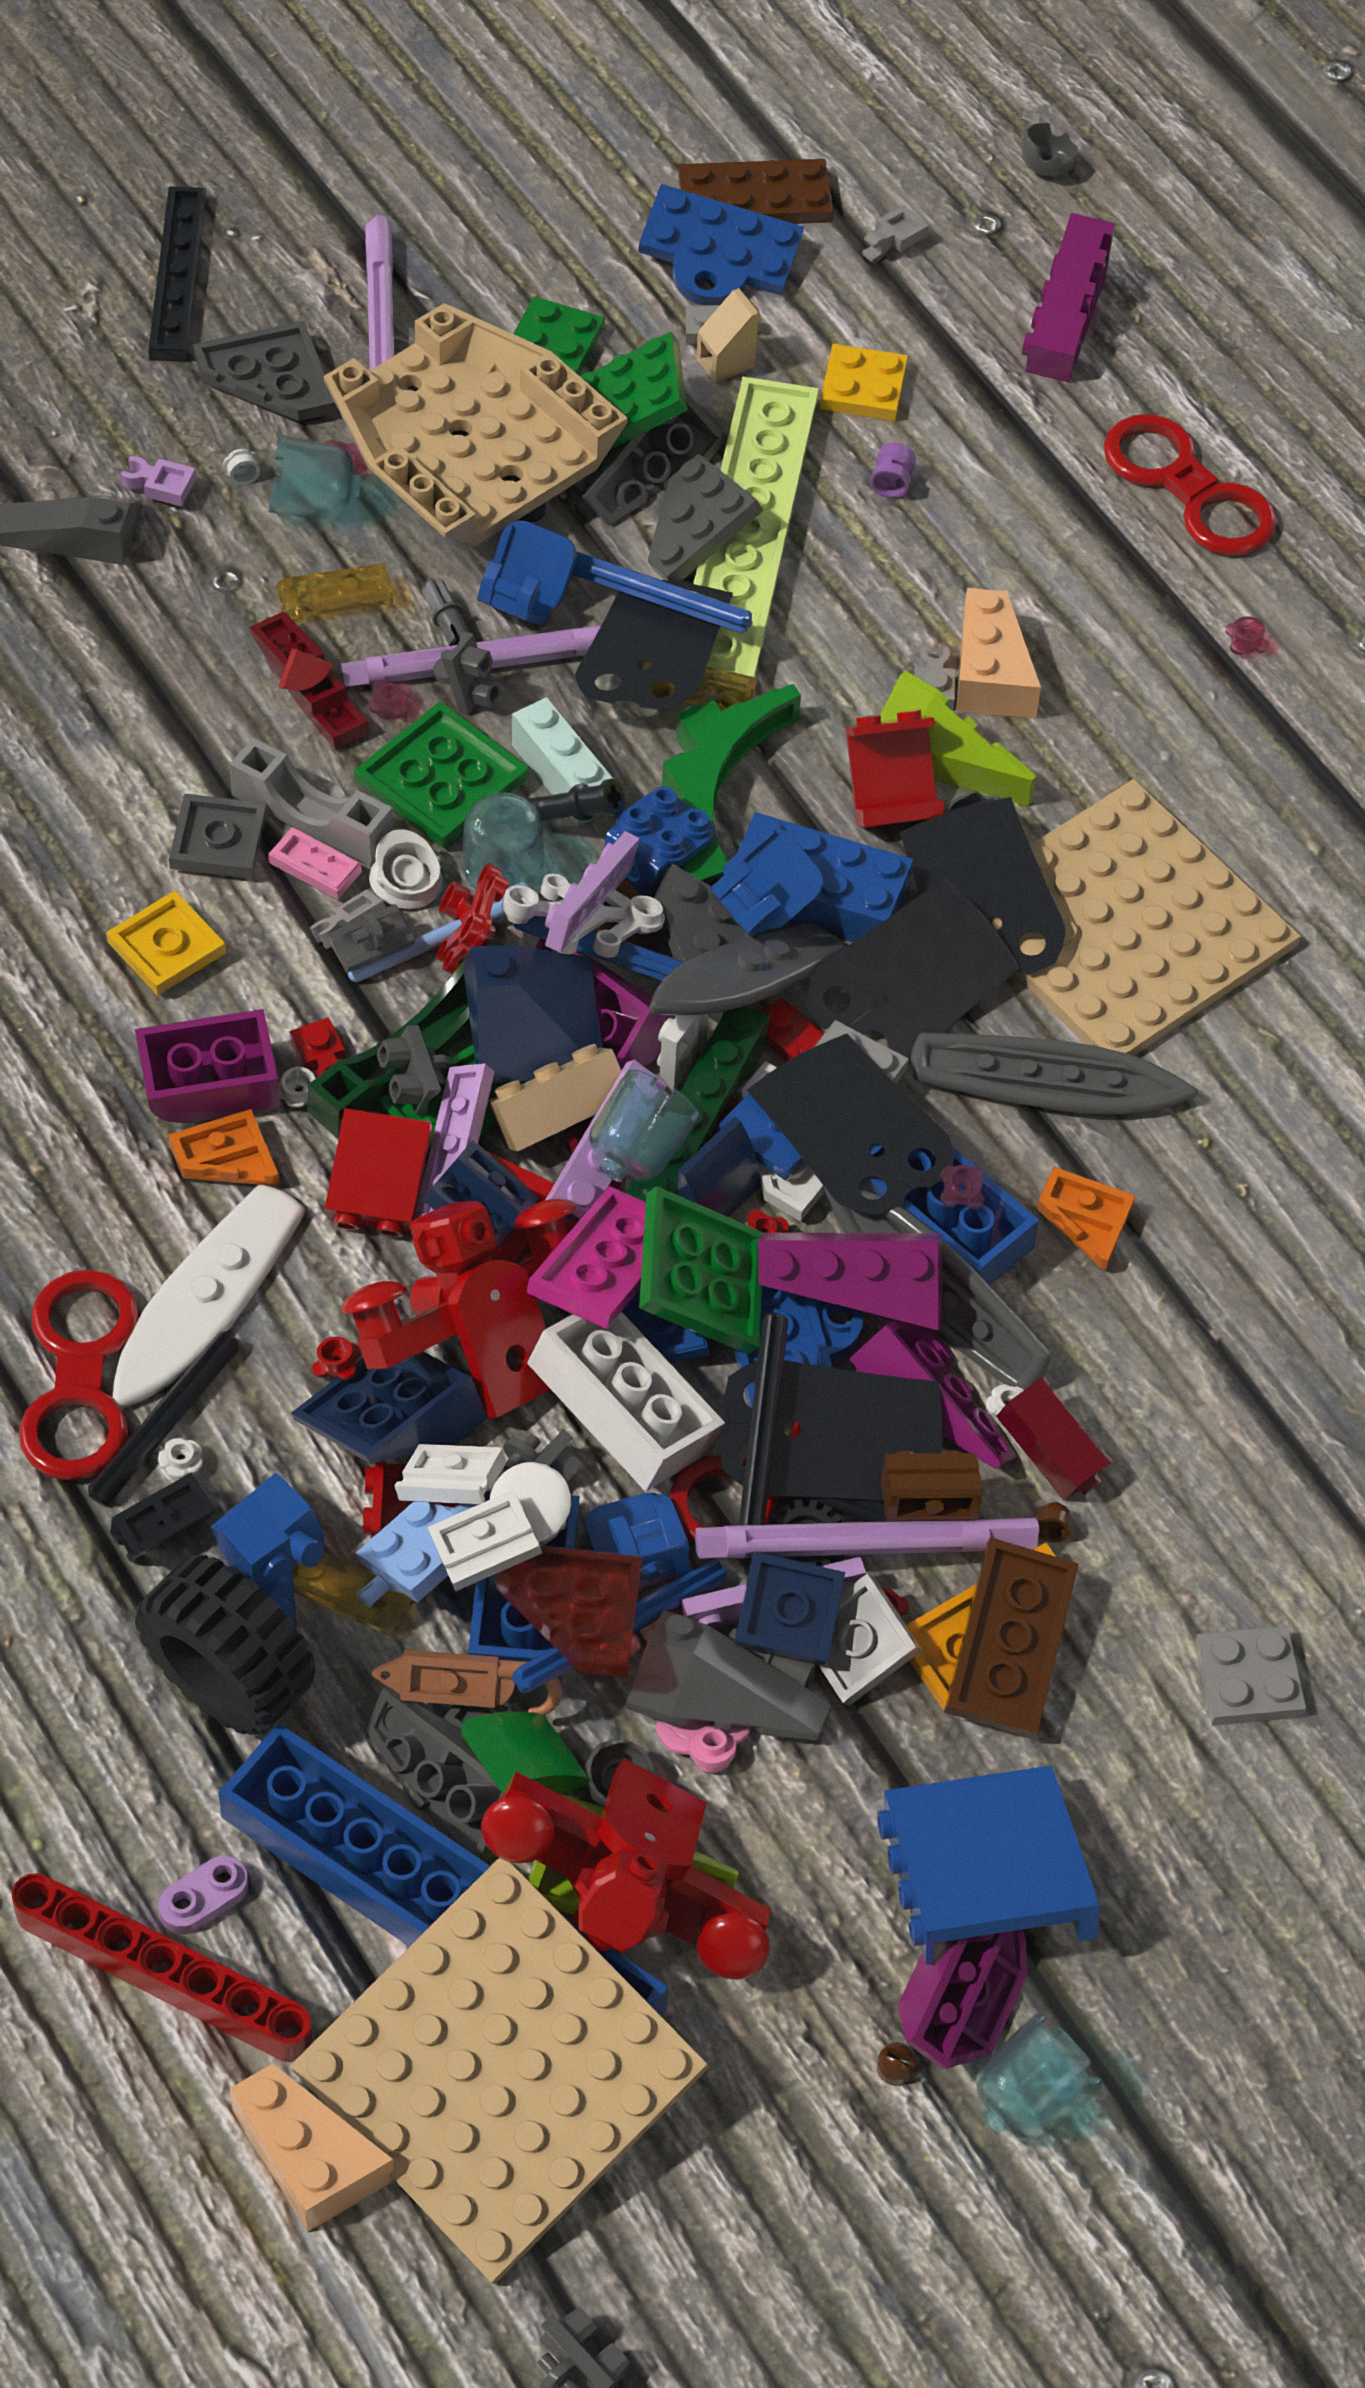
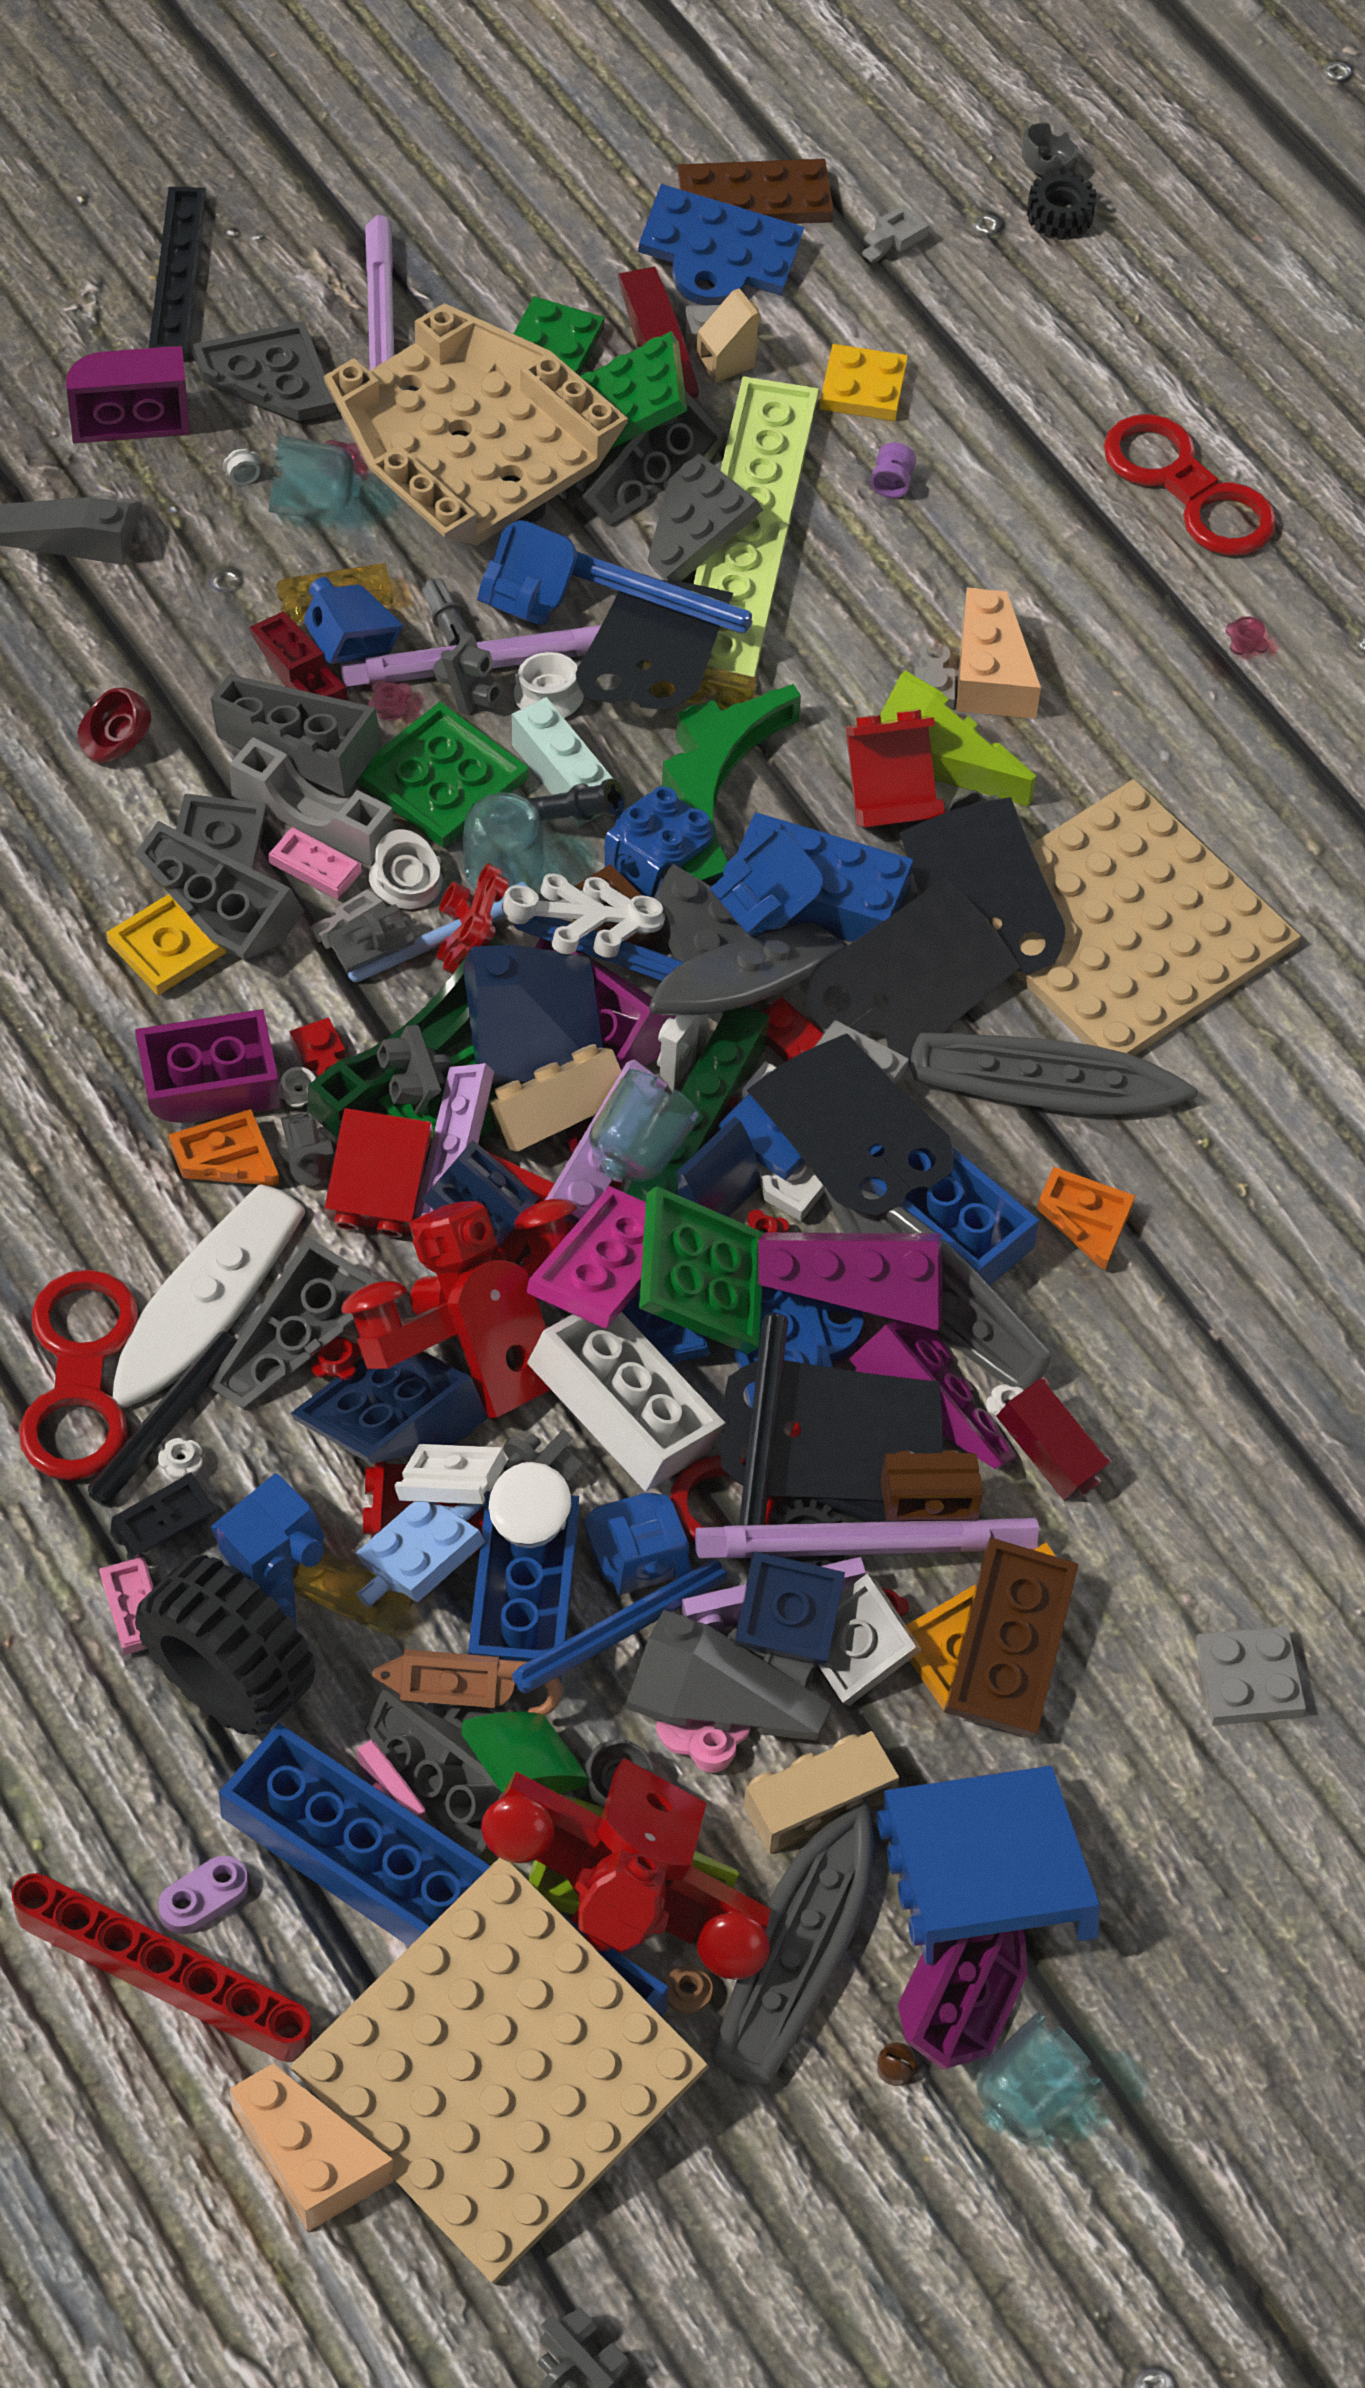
(114, 725): none -> dark red hat
(124, 1589): none -> bright pink plate
(128, 395): none -> magenta brick
(162, 482): lavender plate -> none
(220, 895): none -> dark grey wedge
(290, 1324): none -> dark grey wedge
(303, 671): red tile -> none
(304, 1149): none -> dark grey hips
(323, 735): none -> dark grey wedge
(349, 622): none -> blue torso
(385, 1778): none -> bright pink plate
(484, 1540): white plate -> none
(551, 677): none -> white piece
(579, 1604): clear red plate -> none
(595, 887): lavender plate -> none
(654, 316): none -> dark red slope
(685, 2002): none -> medium nougat plate
(808, 1936): none -> dark grey piece
(817, 1789): none -> tan brick
(968, 1176): clear pink plate -> none
(1054, 1522): reddish brown hinge -> none
(1061, 219): none -> black tyre
(1069, 298): magenta wedge -> none

